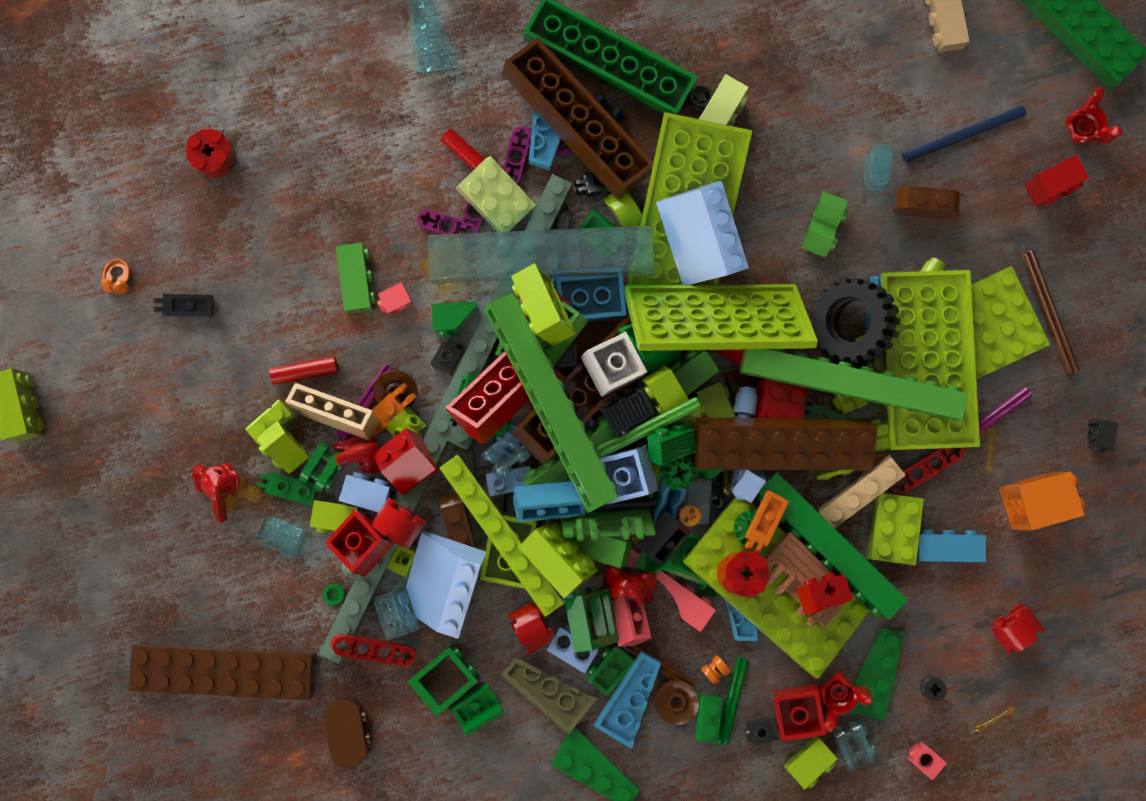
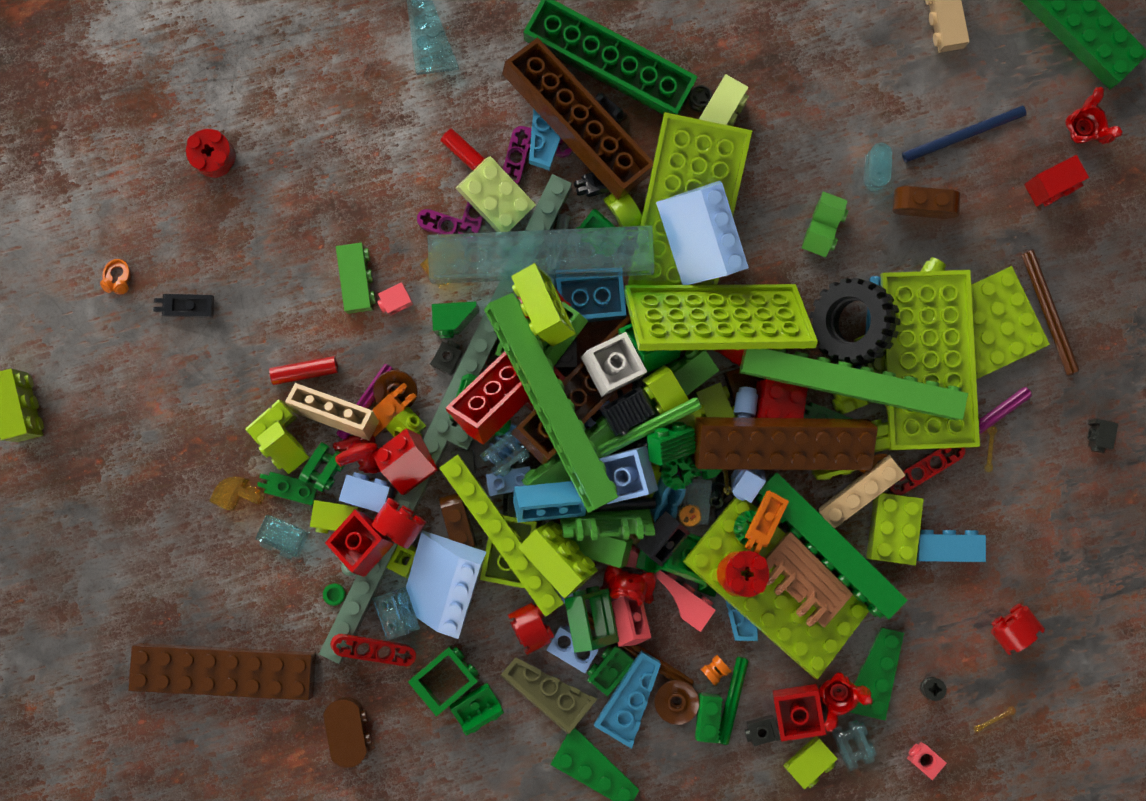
(217, 484): red hair -> none
(824, 594): red brick -> none
(1042, 501): orange container -> none

